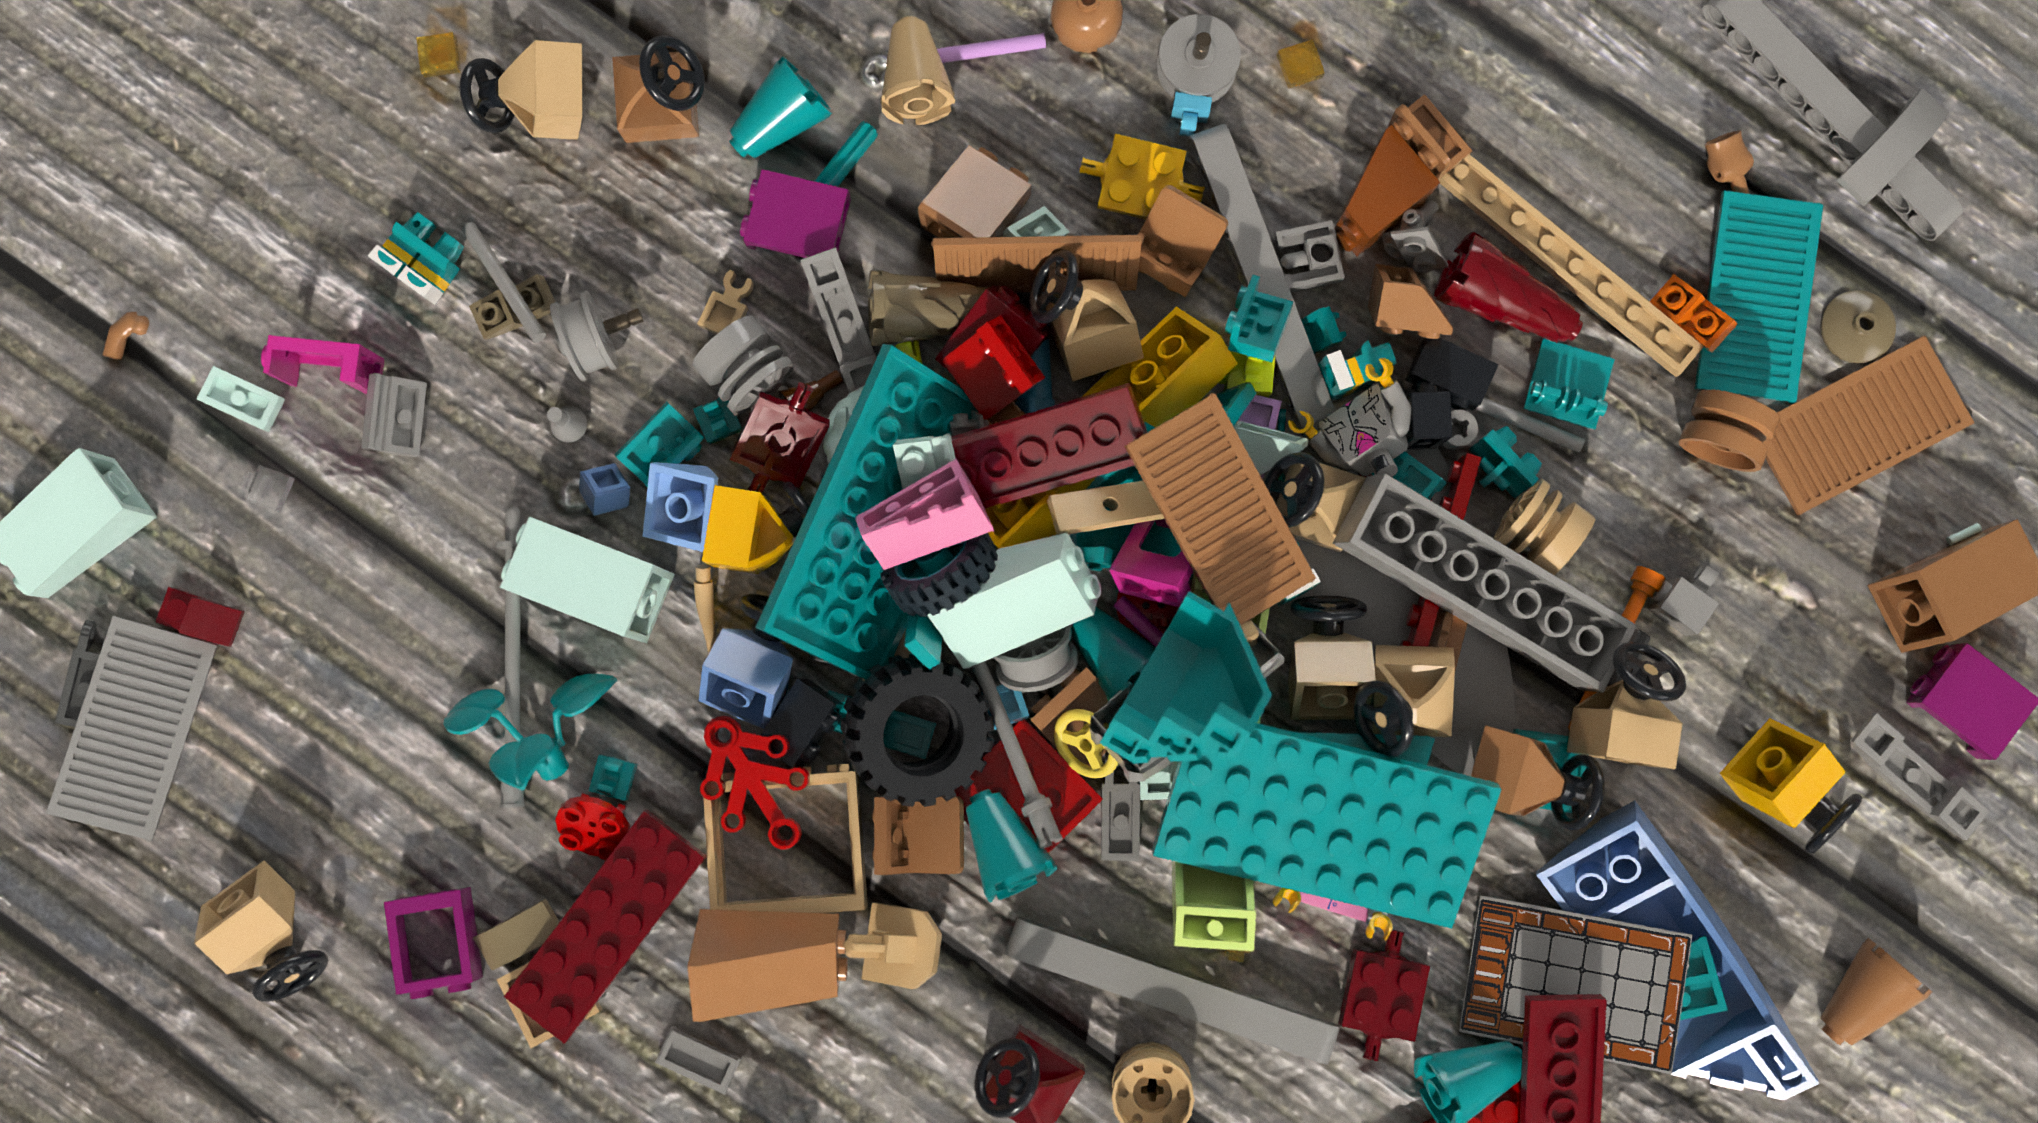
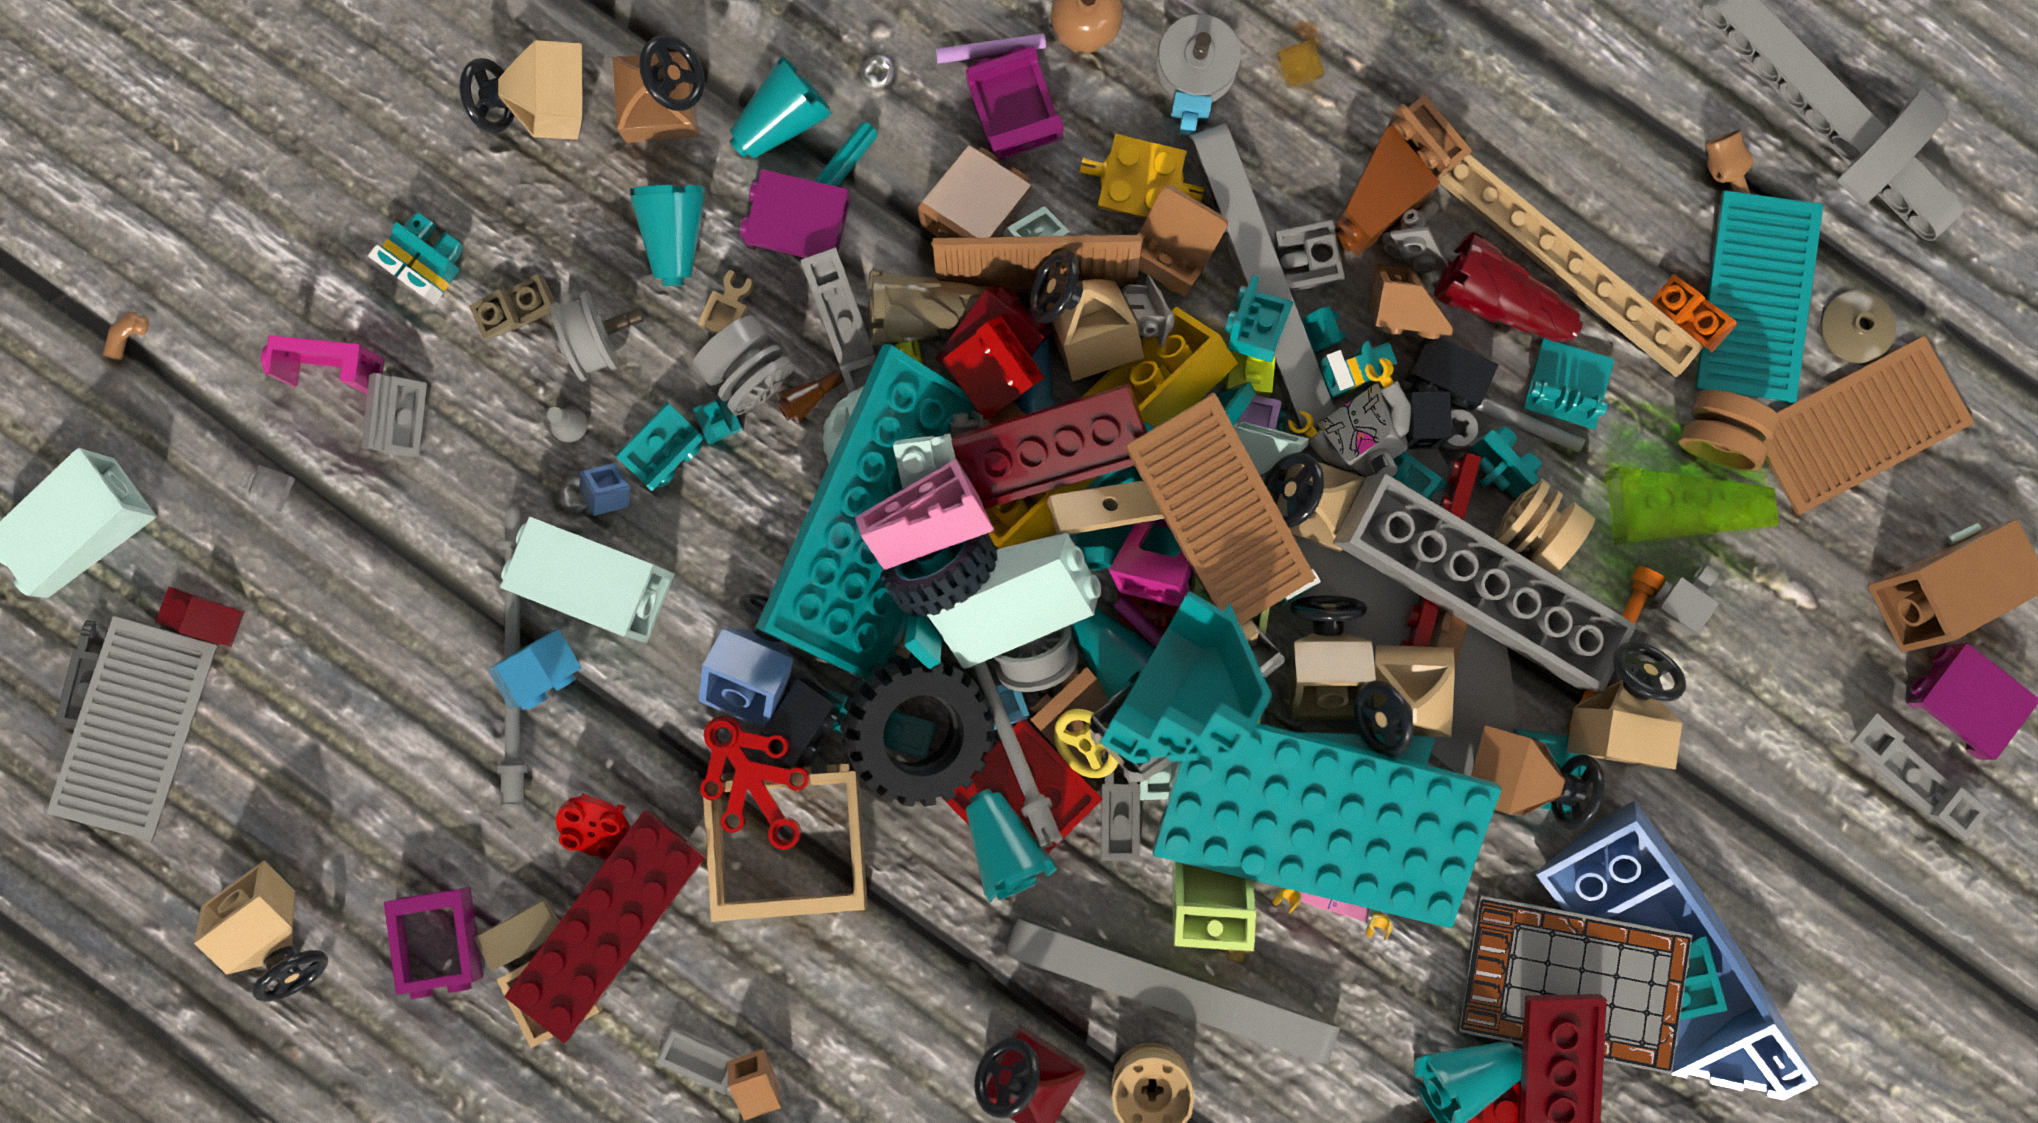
(240, 399): light aqua plate -> none
(438, 54): clear yellow plate -> none
(504, 282): light grey bar -> none
(519, 759): teal plant -> none
(534, 670): none -> dark azure brick
(613, 777): teal tile -> none
(669, 228): none -> teal cone
(679, 504): light blue slope -> none
(705, 603): tan animal -> none
(748, 531): yellow piece -> none
(753, 1084): none -> medium nougat brick
(763, 961): medium nougat slope -> none
(779, 439): dark red plate -> none
(899, 946): tan piece -> none
(915, 76): tan cone -> none
(918, 837): medium nougat bracket -> none
(1013, 103): none -> magenta panel
(1149, 310): none -> light grey hinge
(1383, 995): dark red plate -> none
(1675, 506): none -> clear neon green wedge
(1788, 780): yellow piece -> none
(1870, 995): medium nougat cone -> none

